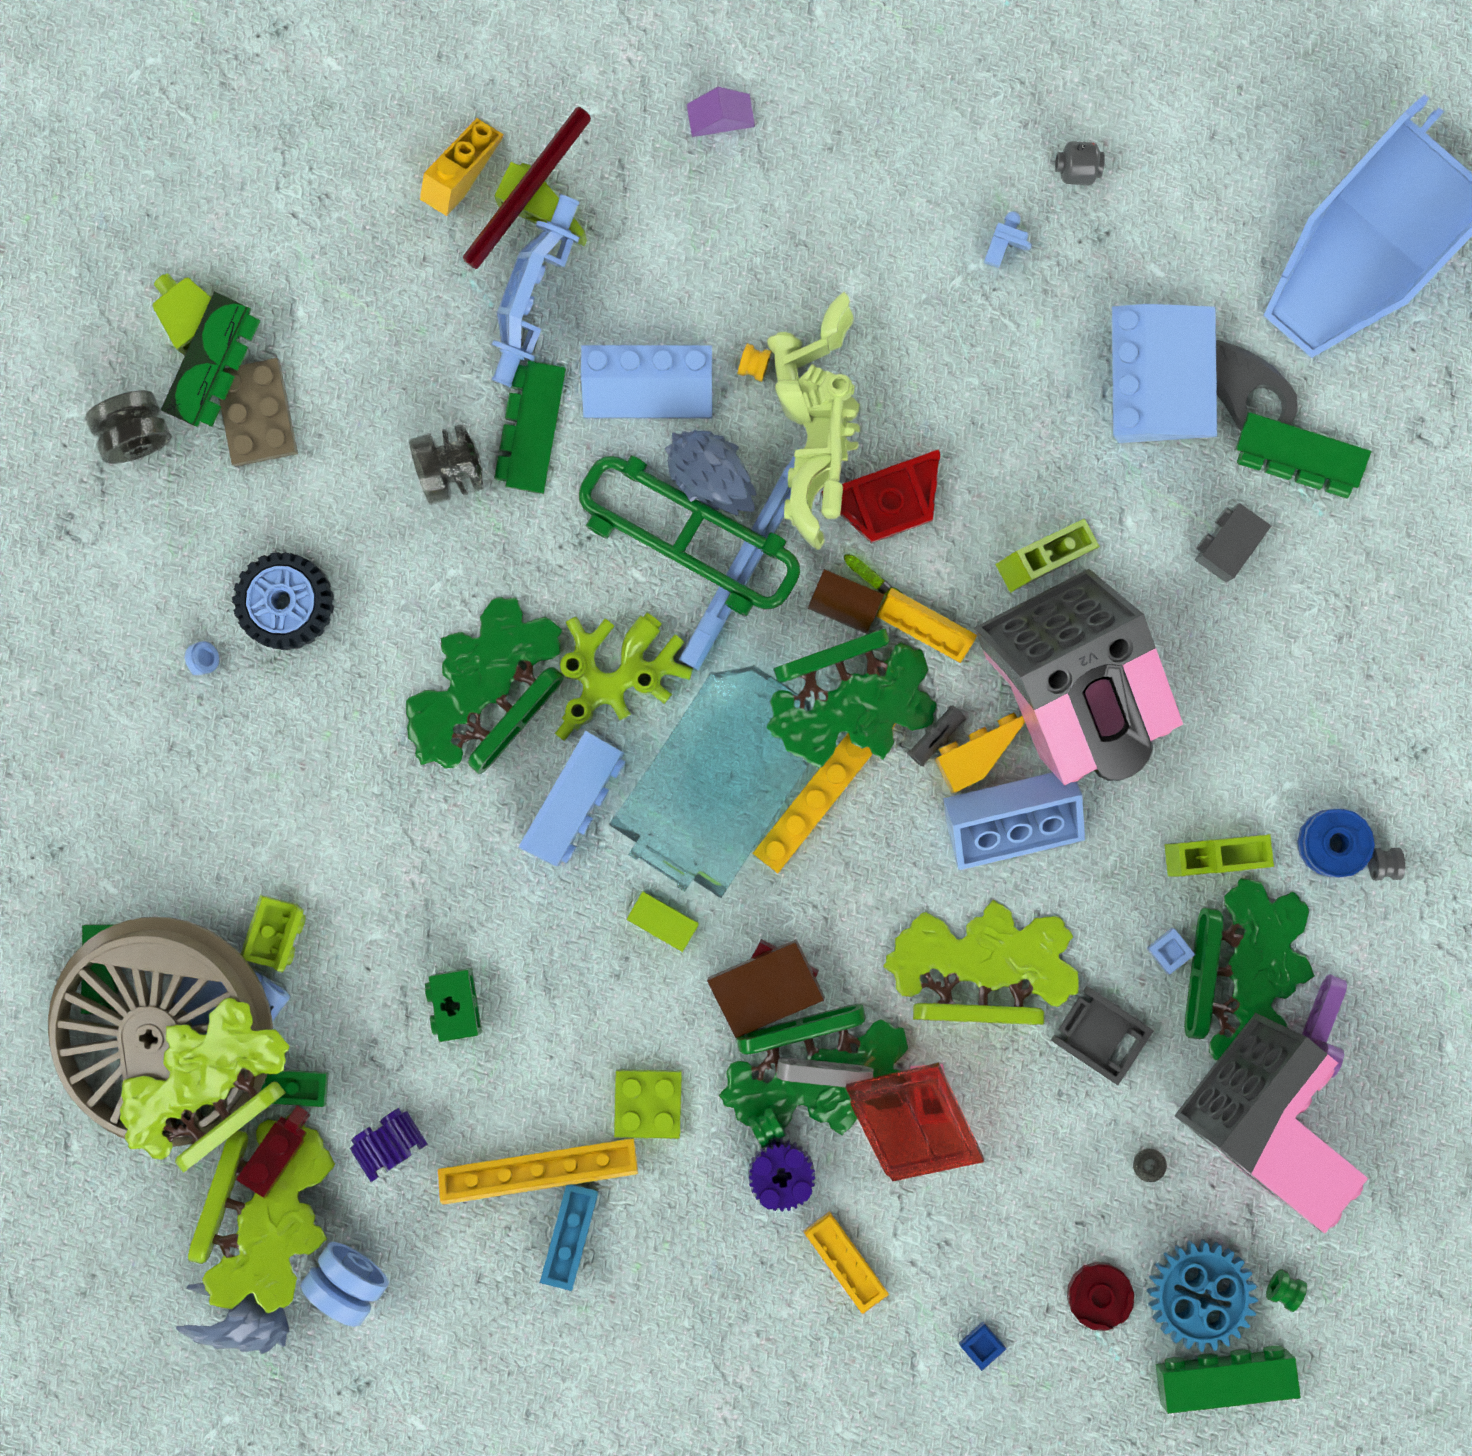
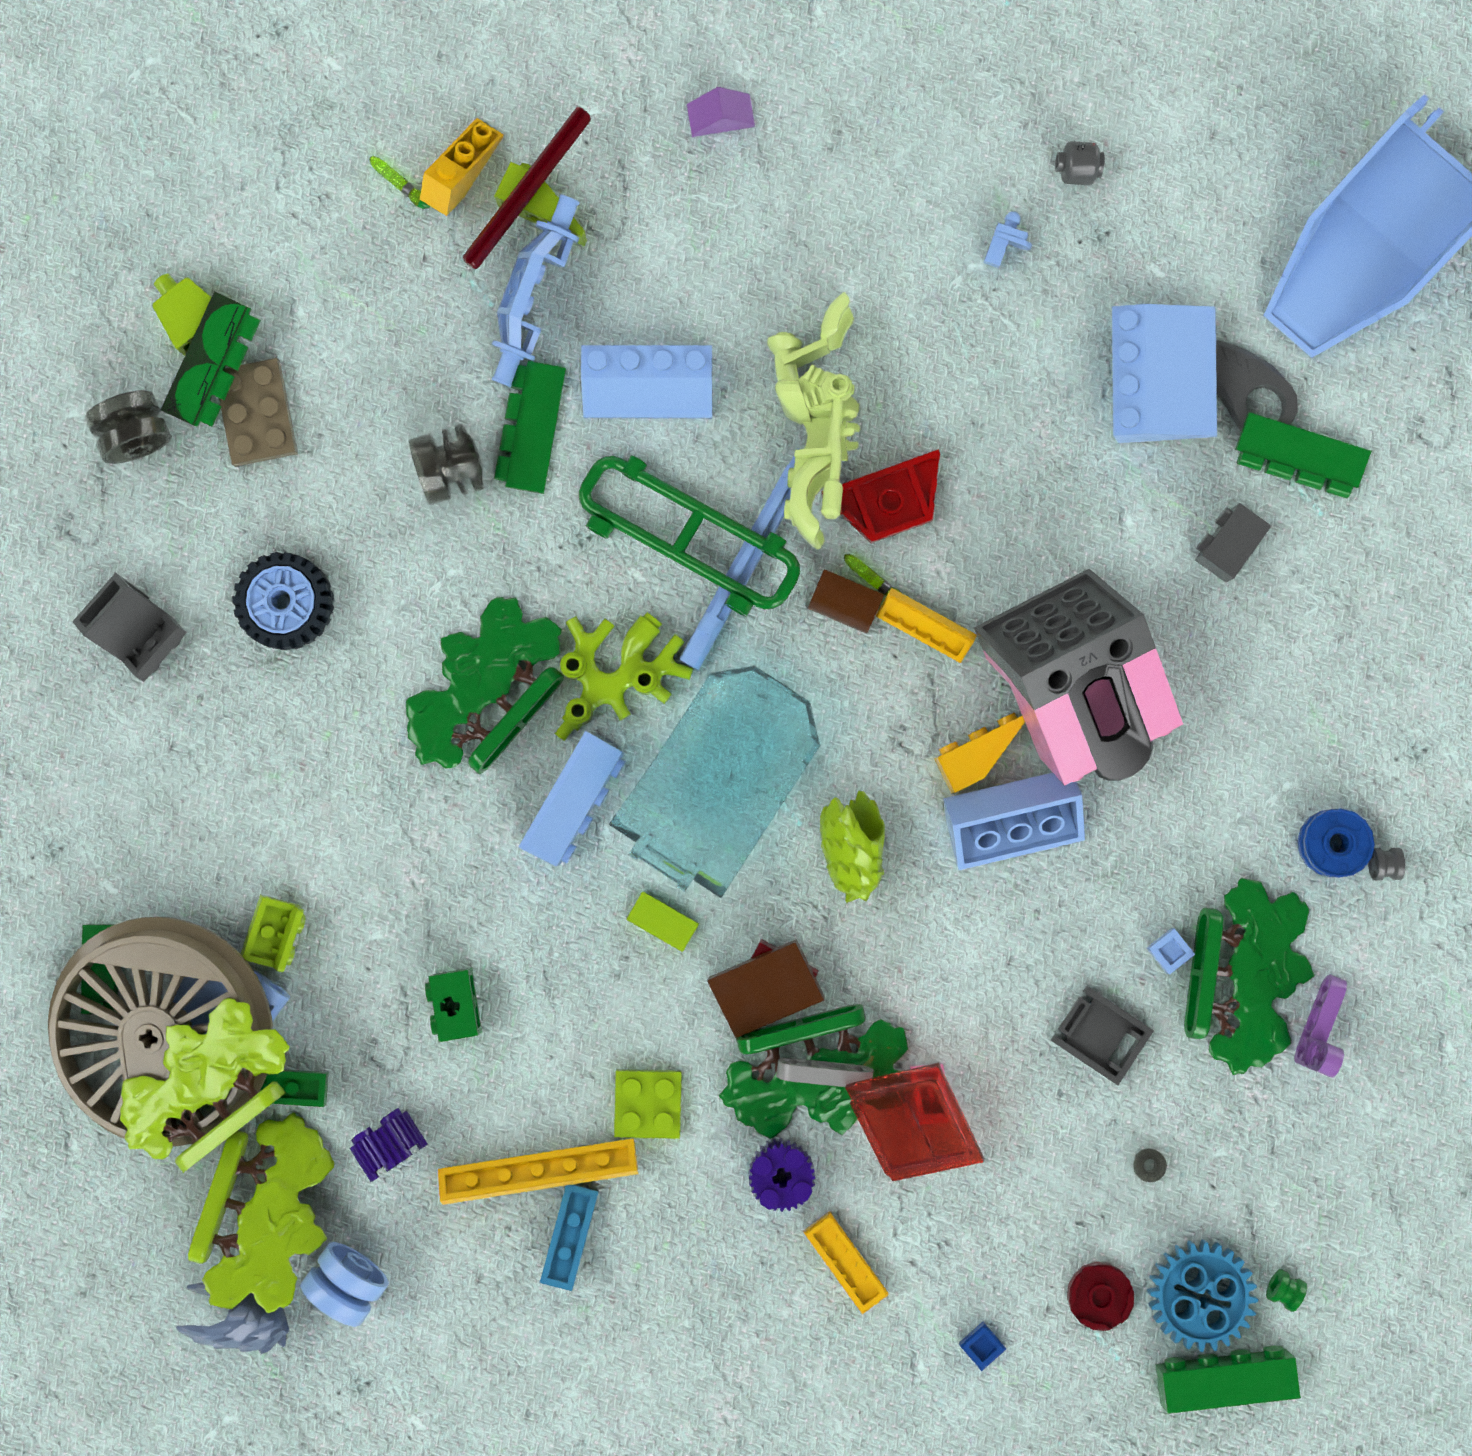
(129, 626): none -> dark grey piece
(201, 658): light blue tile -> none
(274, 1153): dark red hinge -> none
(398, 181): none -> clear neon green piece
(710, 471): sand blue head -> none
(754, 362): yellow wheel -> none
(766, 1126): green wheel -> none
(812, 804): yellow plate -> none
(853, 845): none -> lime head
(862, 704): green plant -> none
(936, 735): dark grey pin -> none
(990, 956): lime plant -> none
(1046, 555): lime slope -> none
(1219, 855): lime slope -> none
(1249, 1117): piece -> none

